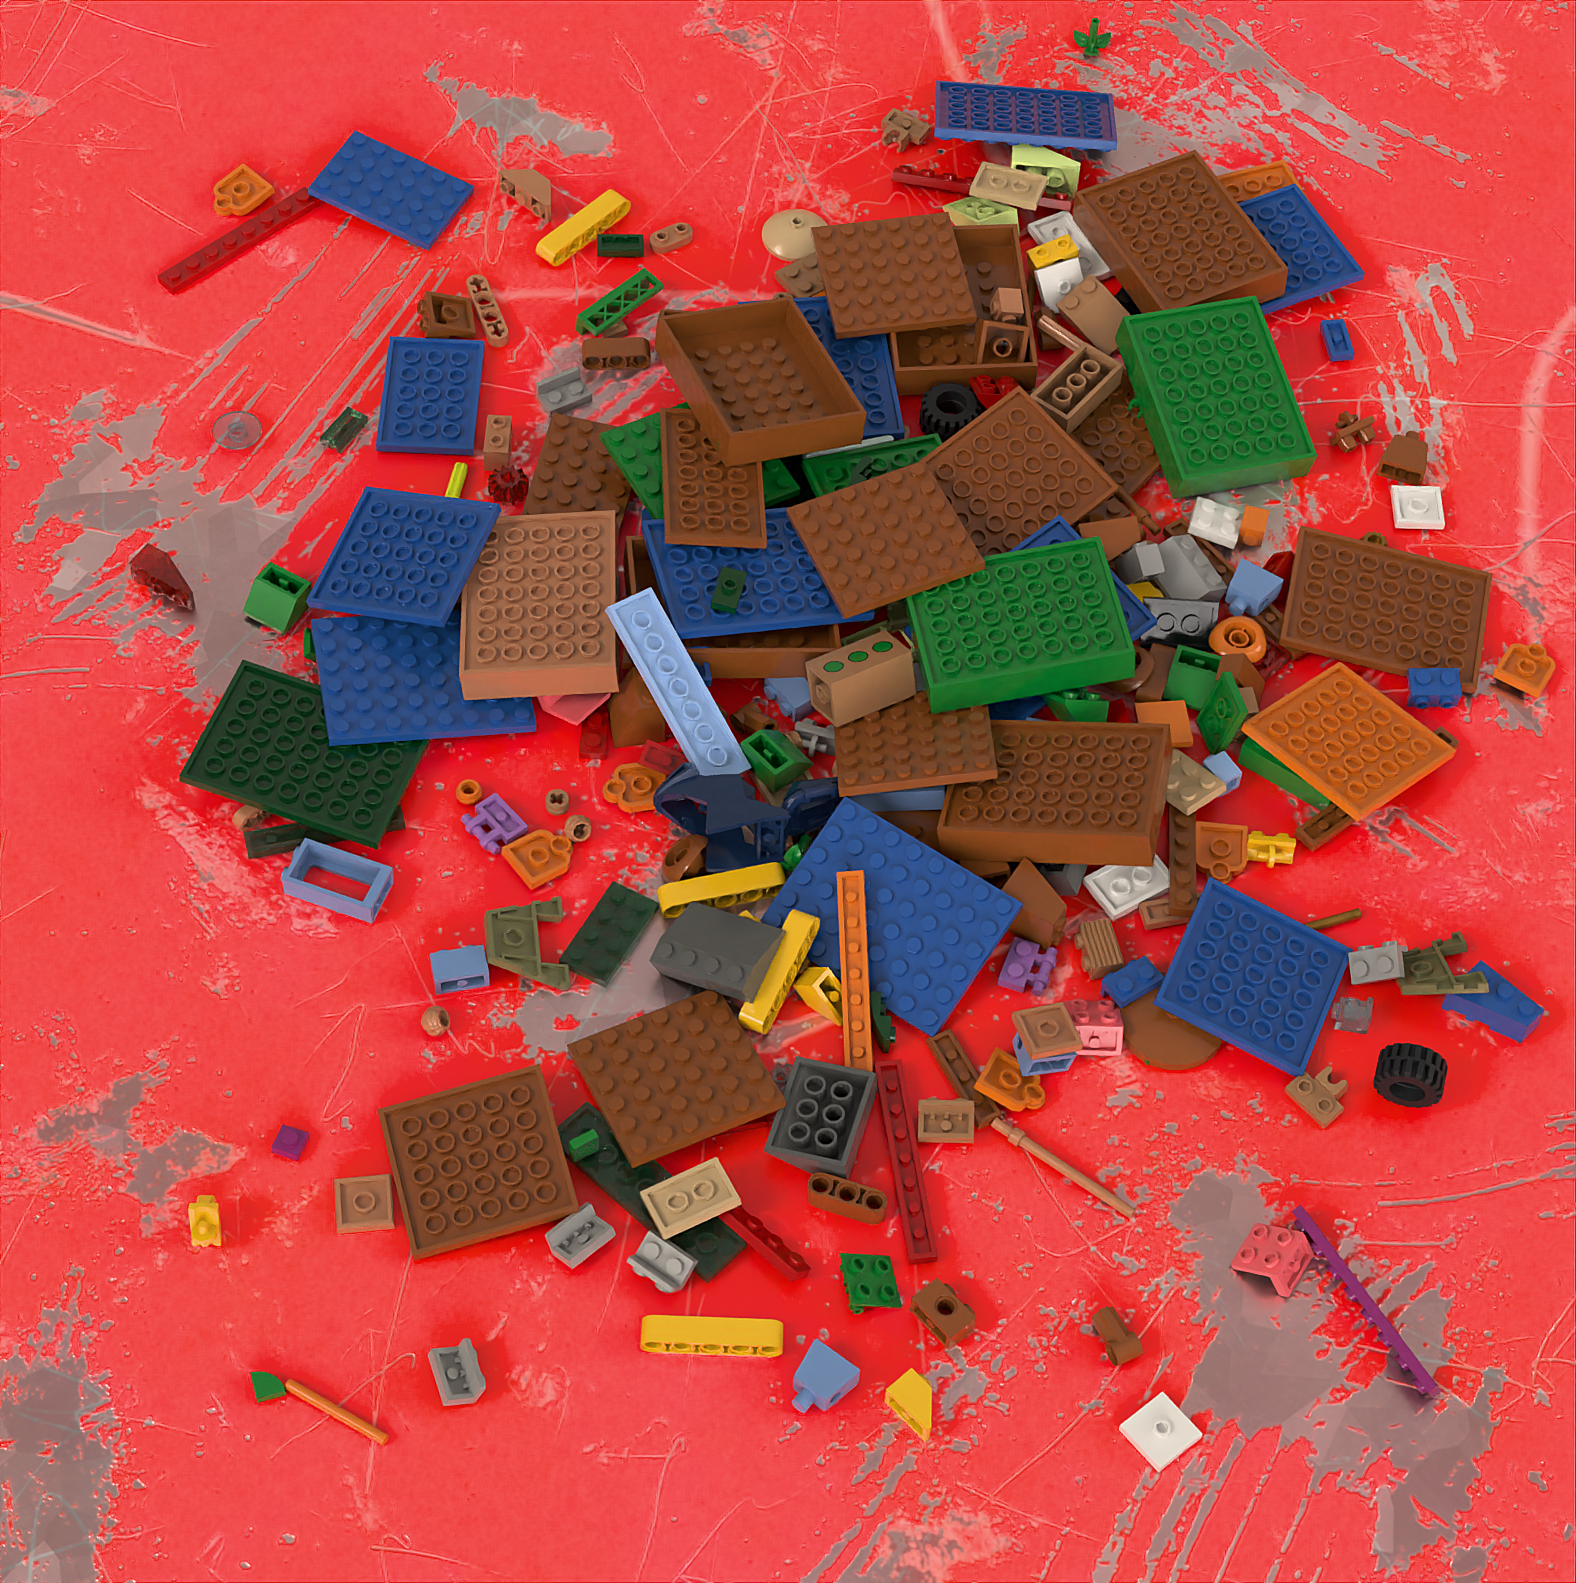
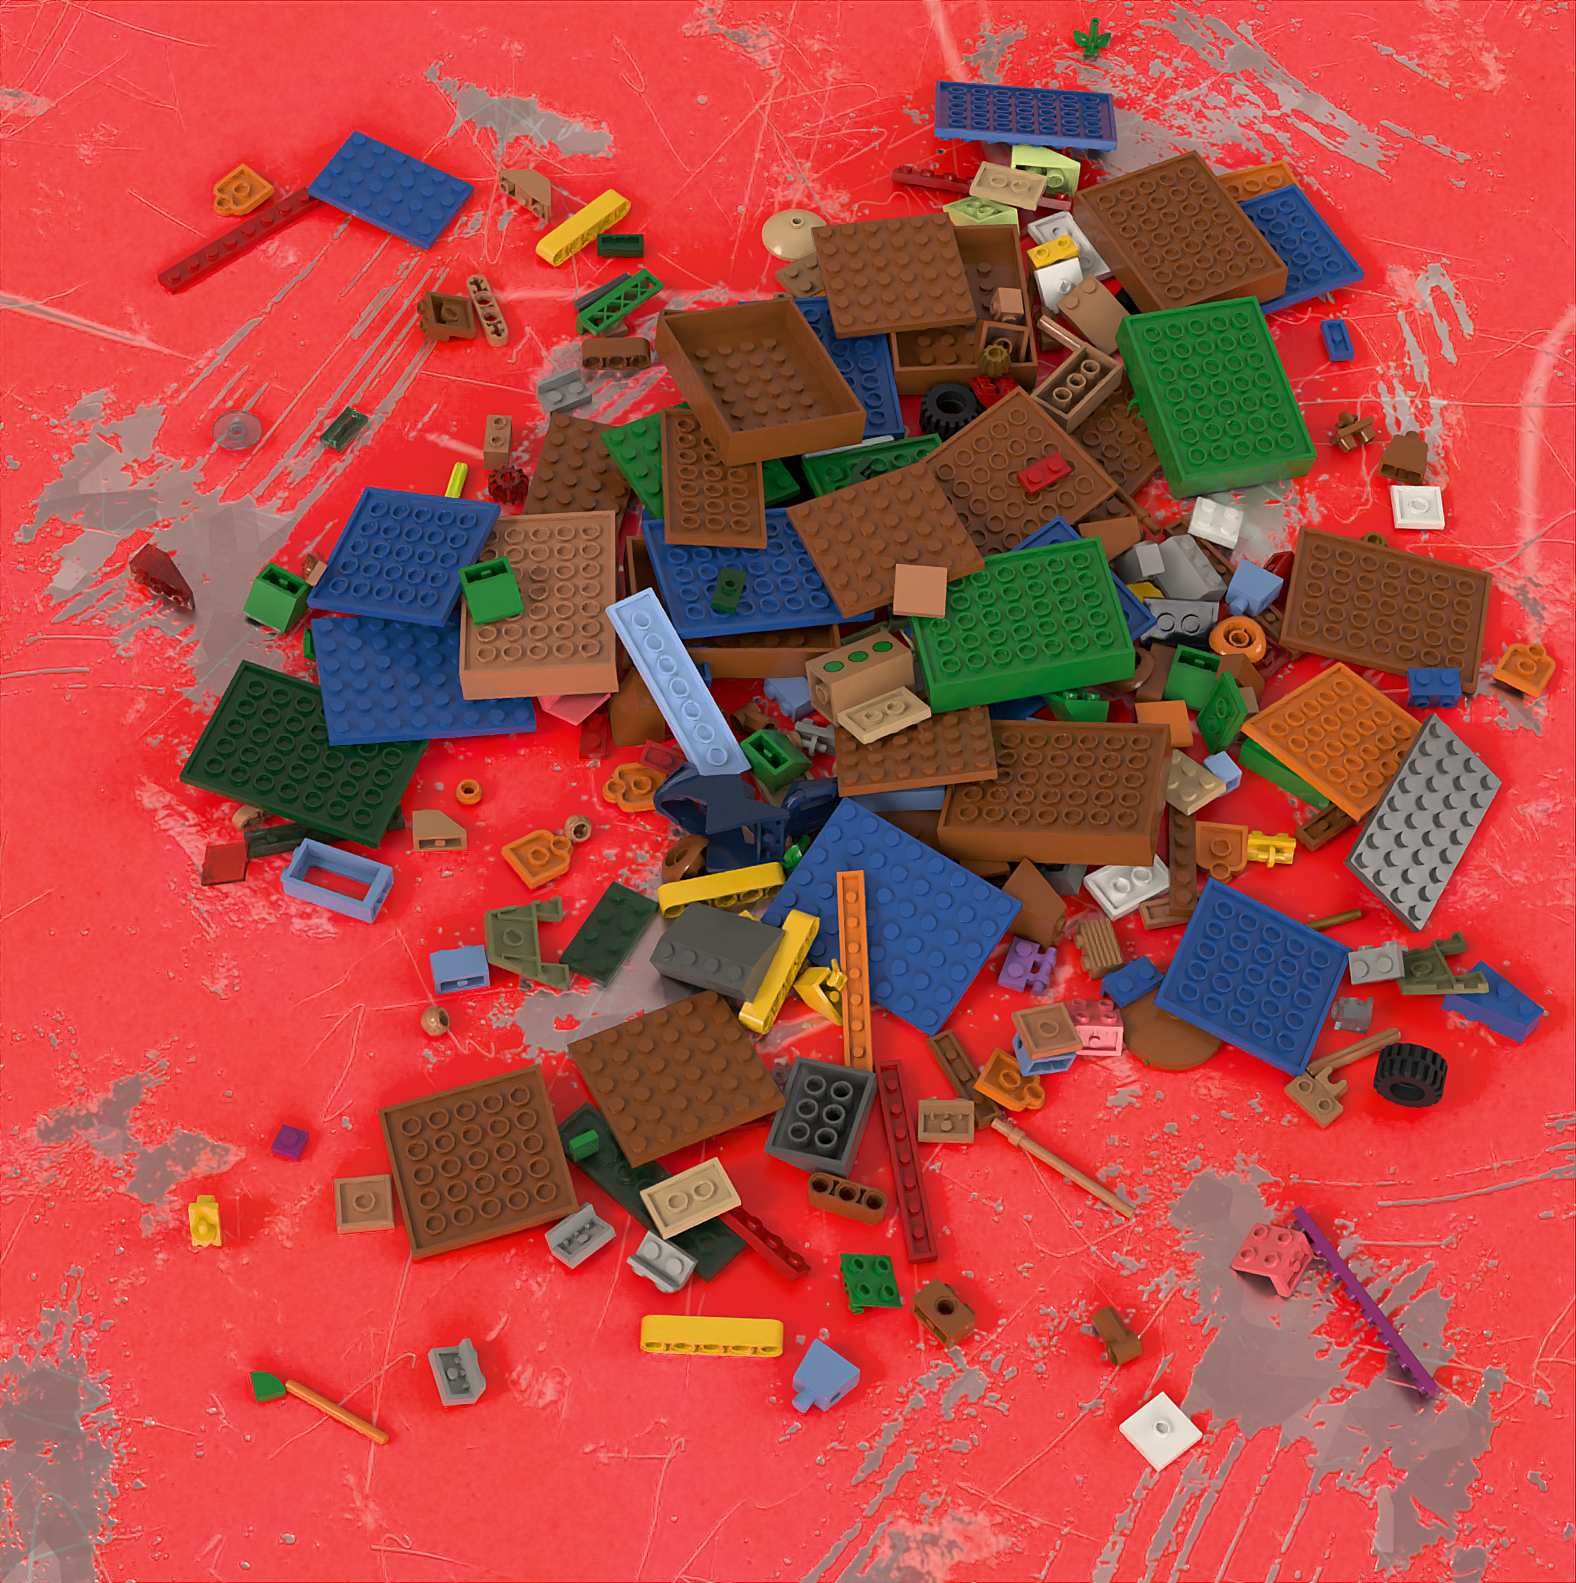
(225, 863): none -> clear red piece
(313, 567): none -> dark orange plate
(430, 396): blue plate -> none
(436, 832): none -> medium nougat slope
(490, 590): none -> green slope
(500, 818): medium lavender plate -> none
(556, 808): medium nougat bush -> none
(592, 297): none -> dark grey axle
(671, 238): nougat plate -> none
(837, 978): none -> yellow hand
(881, 1024): dark green slope -> none
(884, 715): none -> tan plate
(903, 128): medium nougat plate -> none
(912, 1401): yellow slope -> none
(920, 591): none -> nougat tile
(994, 360): none -> pearl gold piece
(1043, 474): none -> red plate
(1253, 526): orange brick -> none
(1354, 1051): none -> nougat axle
(1423, 823): none -> plate

